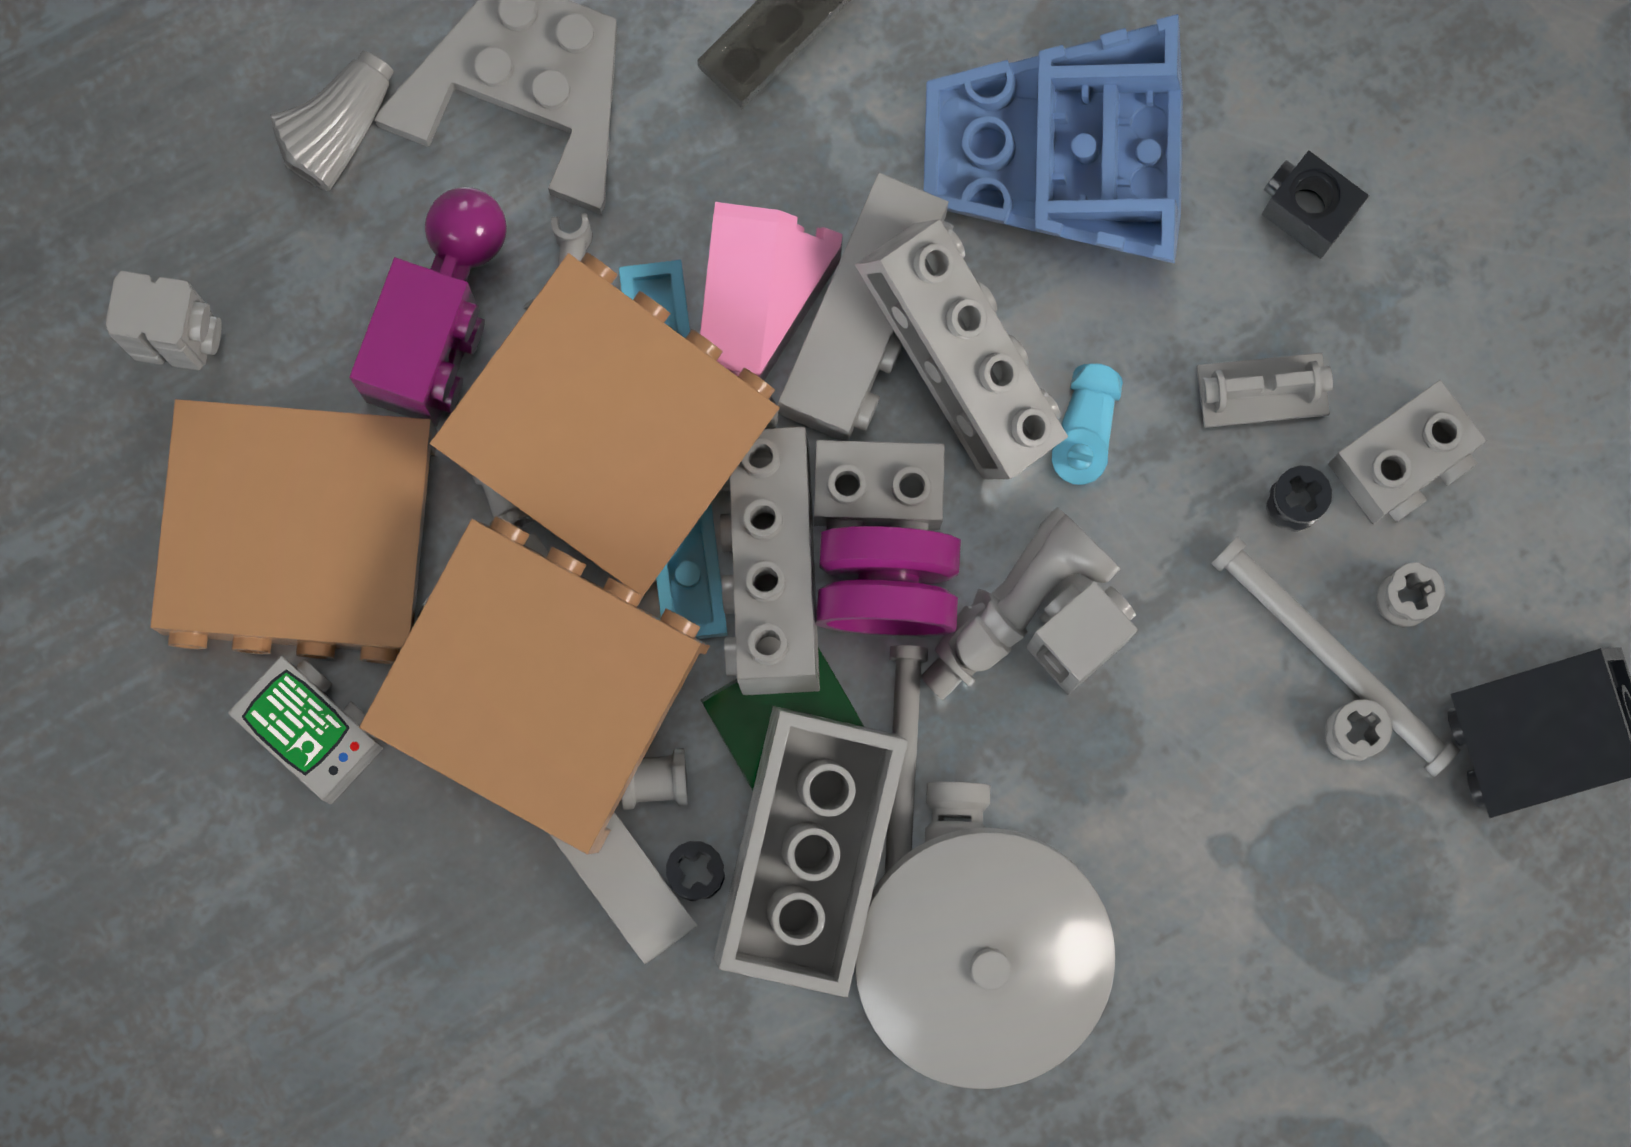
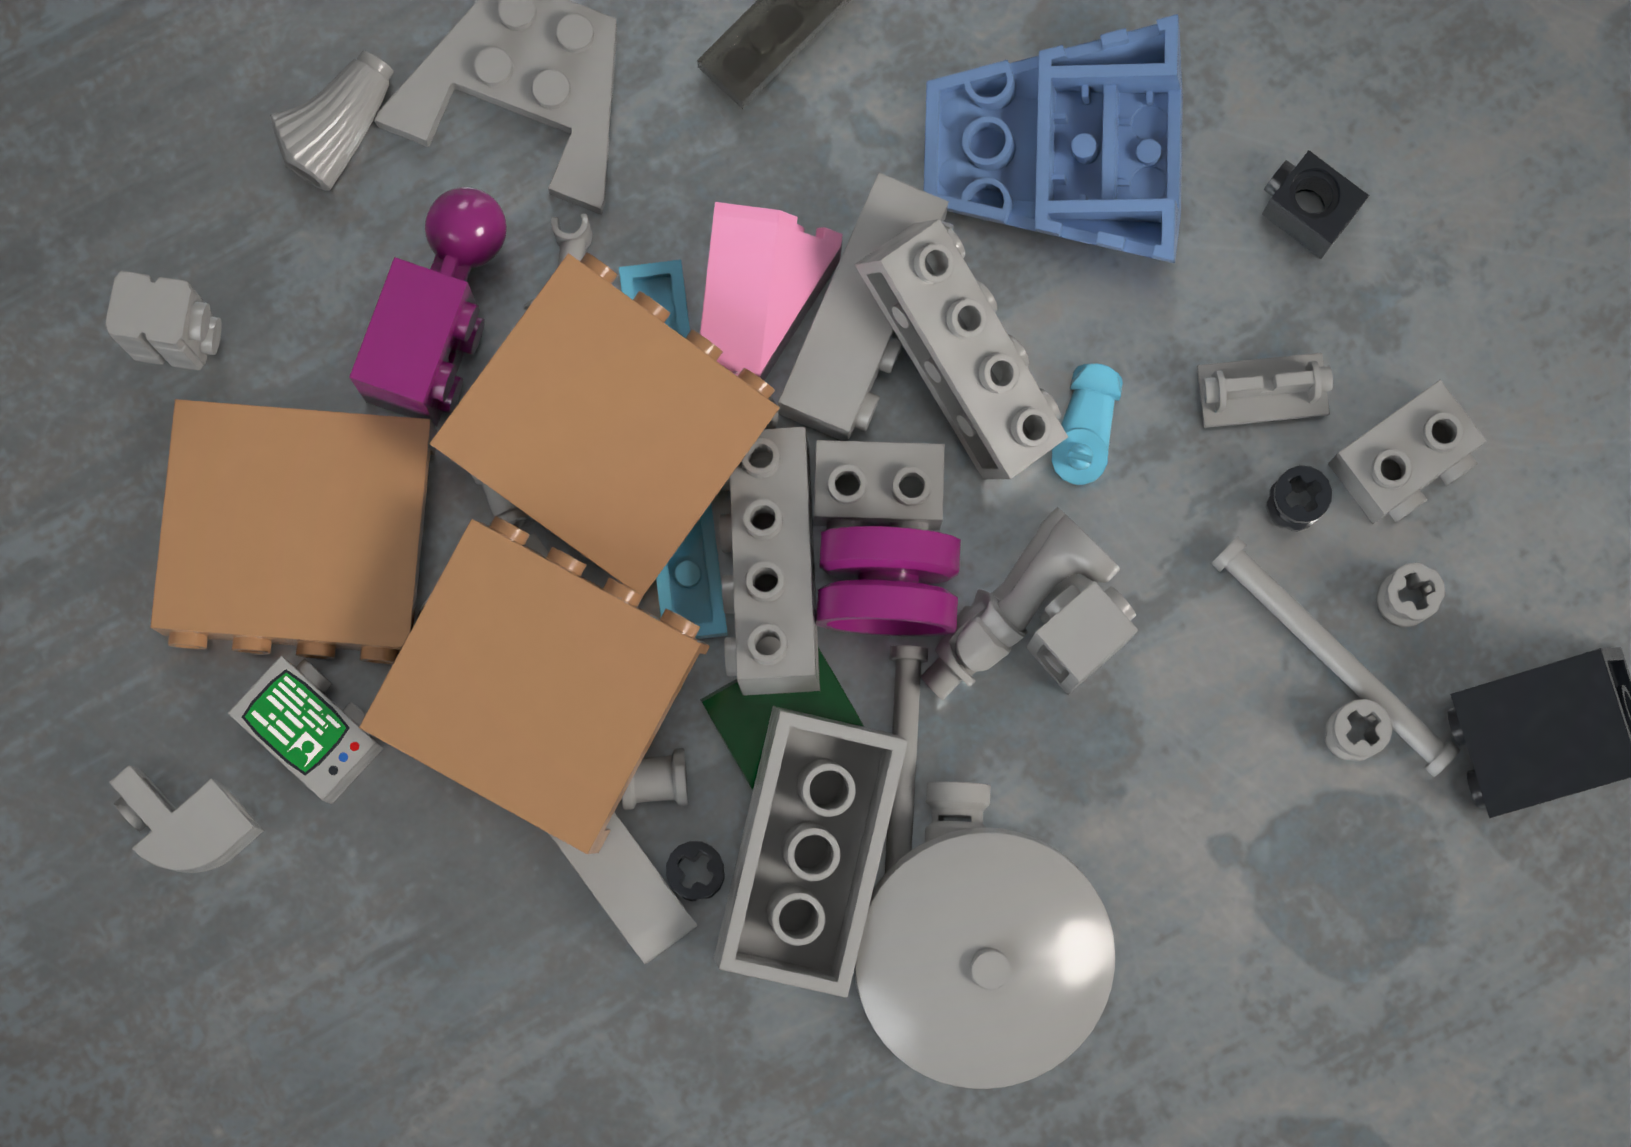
(189, 839): none -> light grey brick

